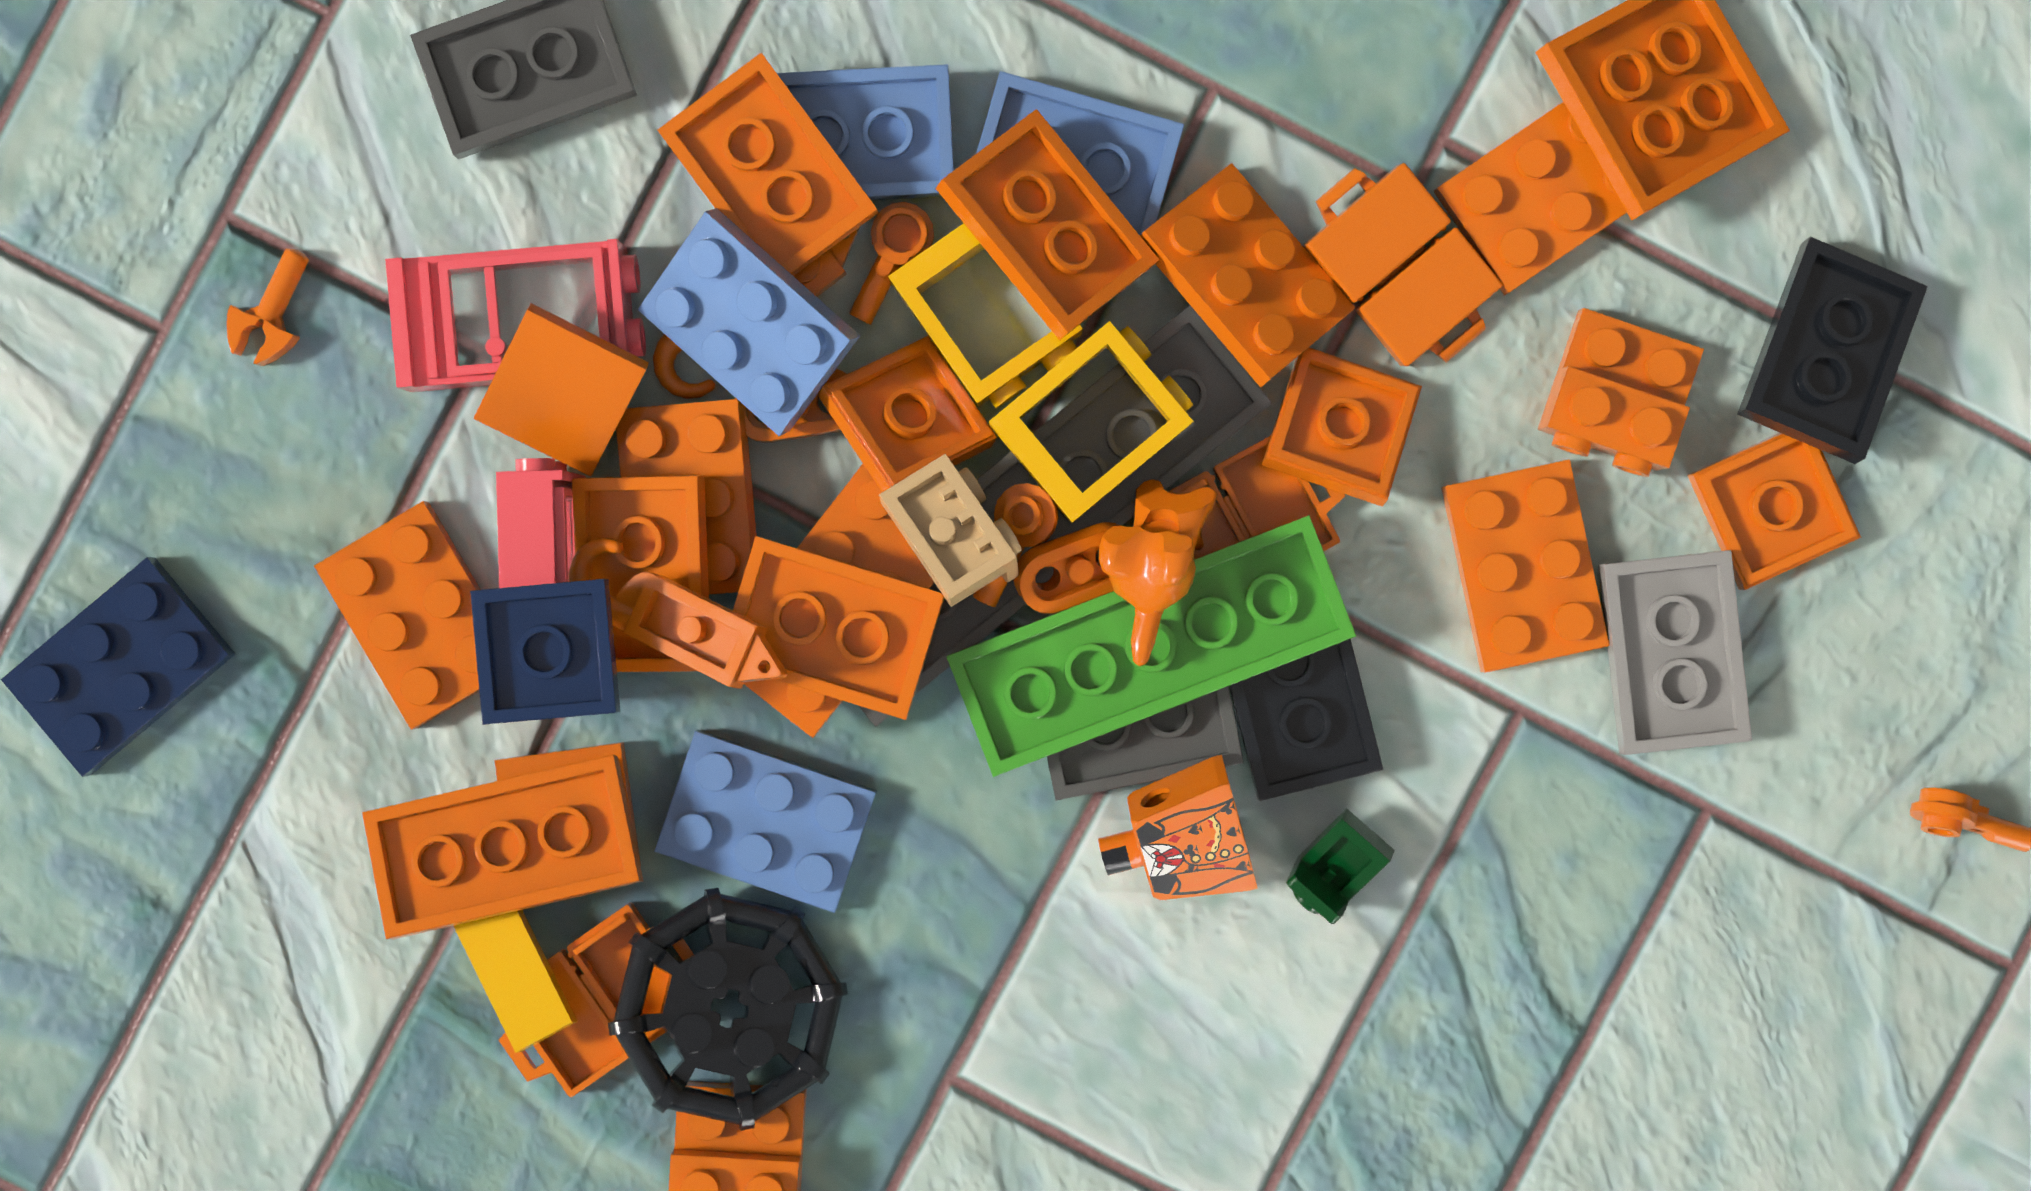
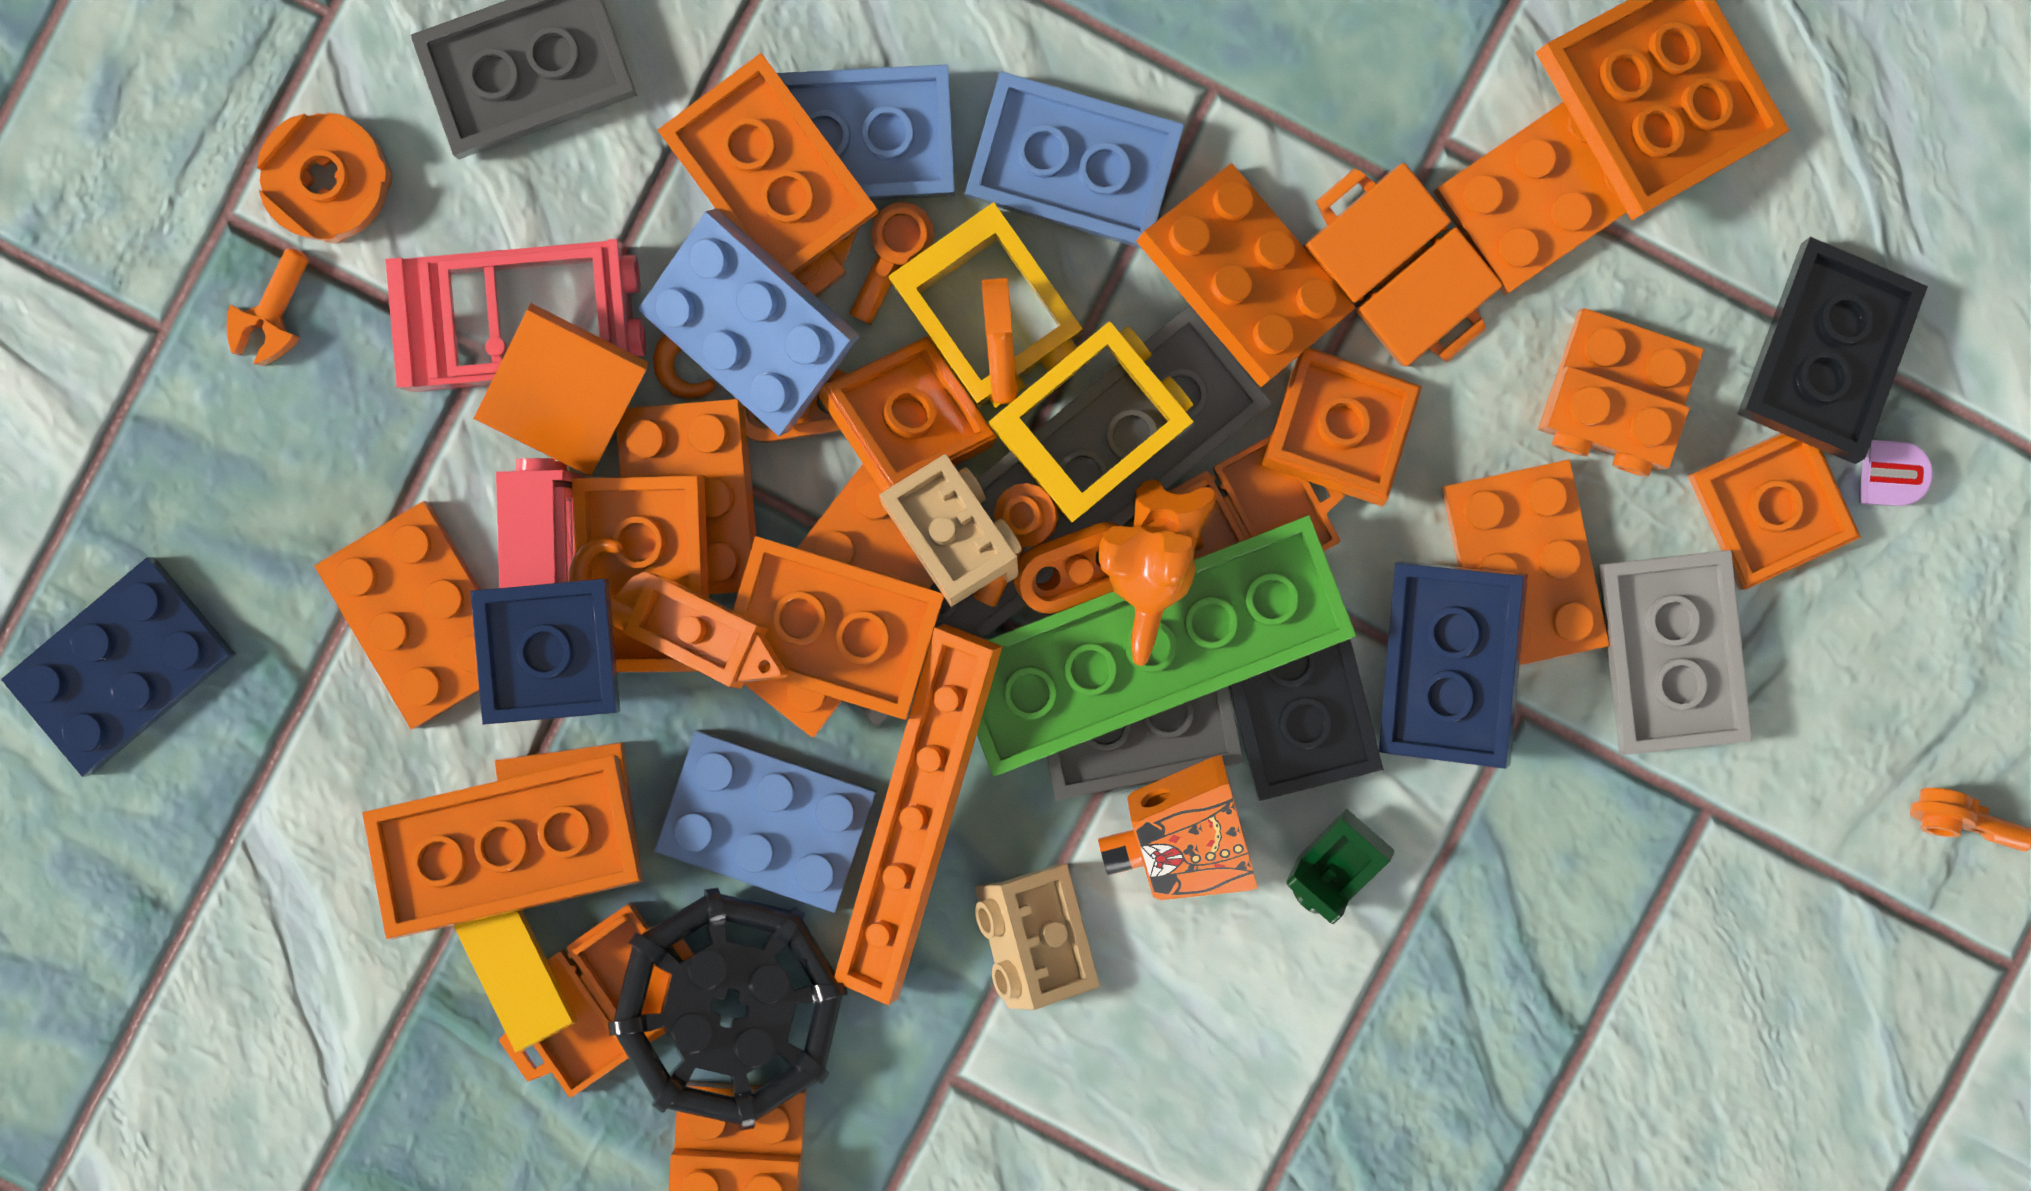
(286, 178): none -> orange plate
(917, 812): none -> orange plate
(999, 340): none -> orange bar
(1036, 938): none -> tan bracket
(1047, 224): orange plate -> none
(1453, 664): none -> dark blue plate
(1894, 474): none -> lavender tile

